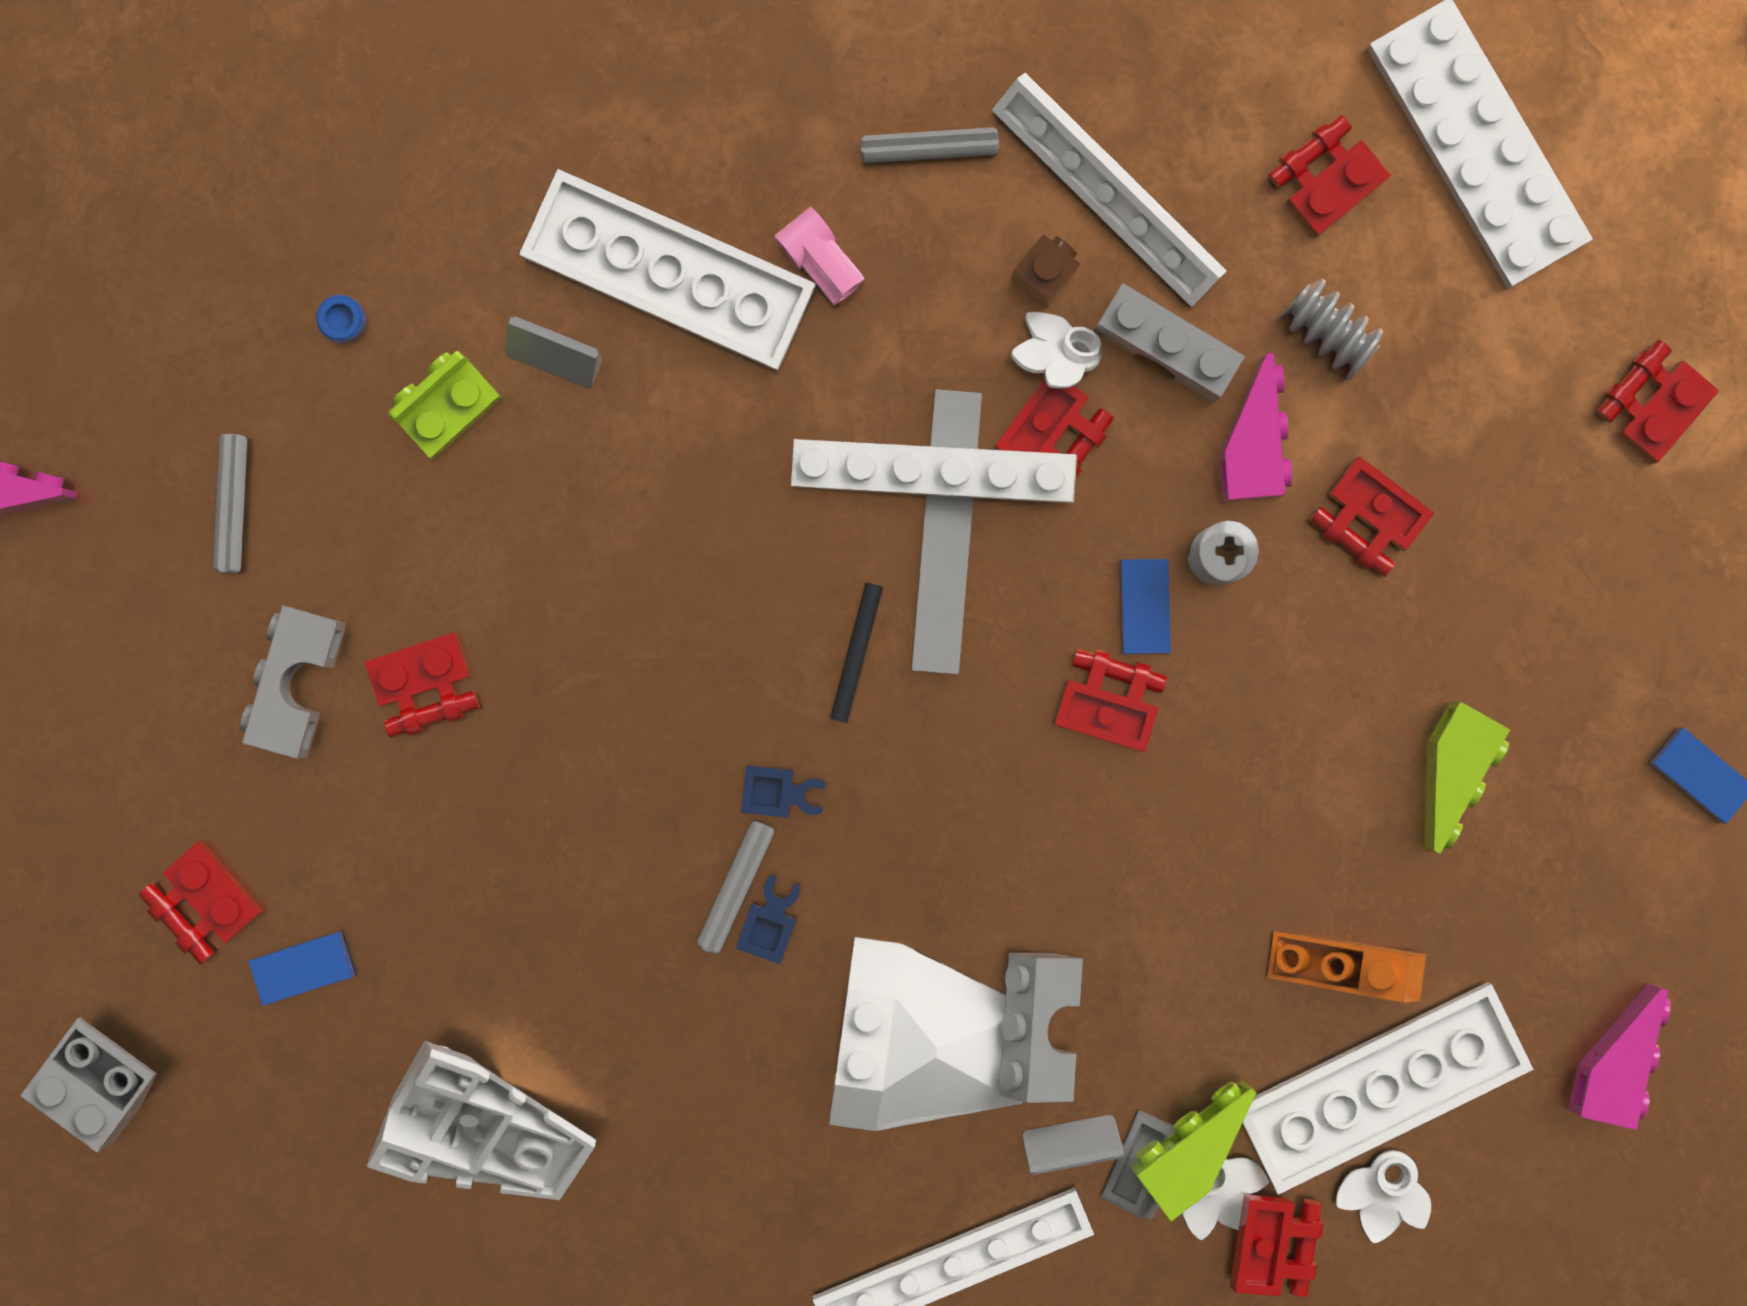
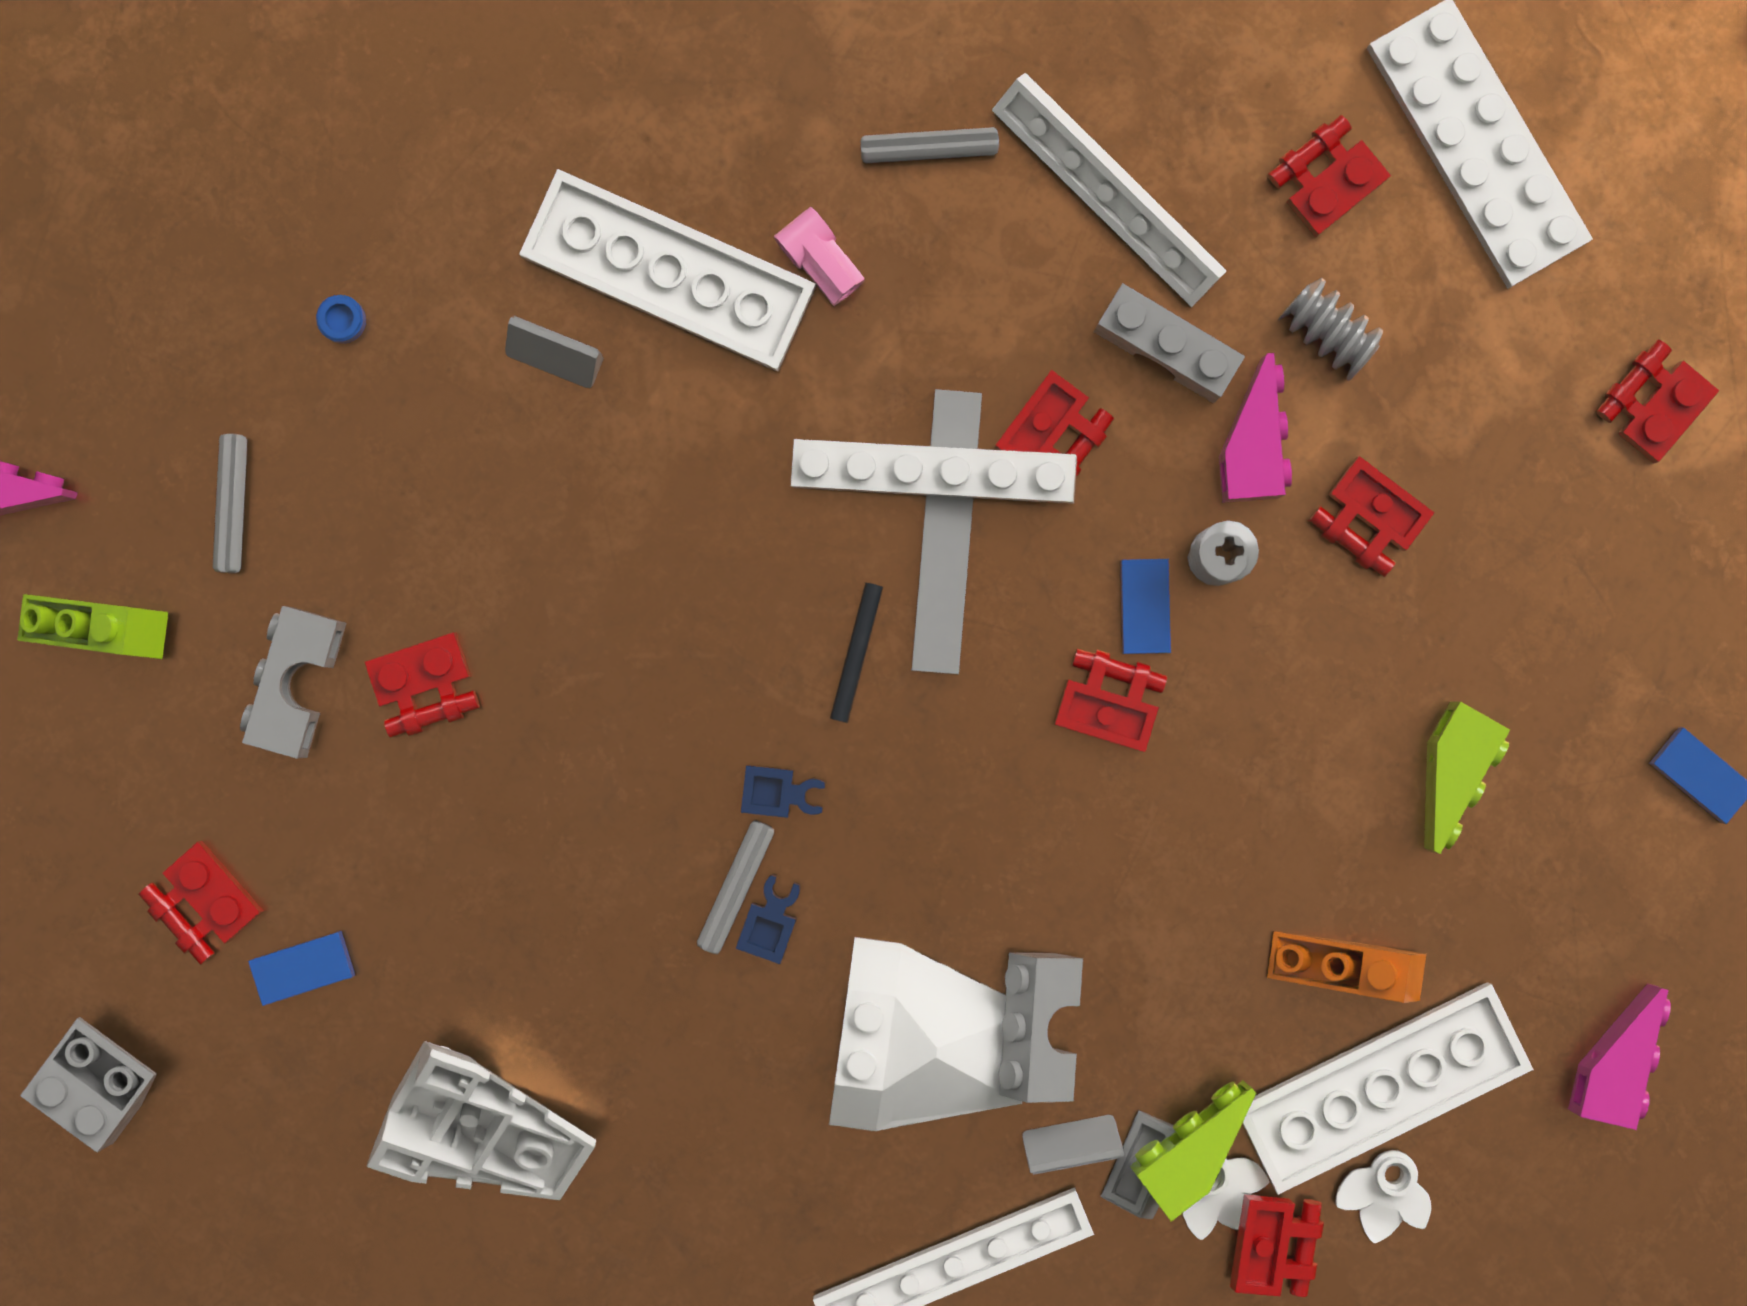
(92, 626): none -> lime slope
(443, 403): lime bracket -> none
(1046, 269): reddish brown brick -> none
(1057, 350): white plate -> none

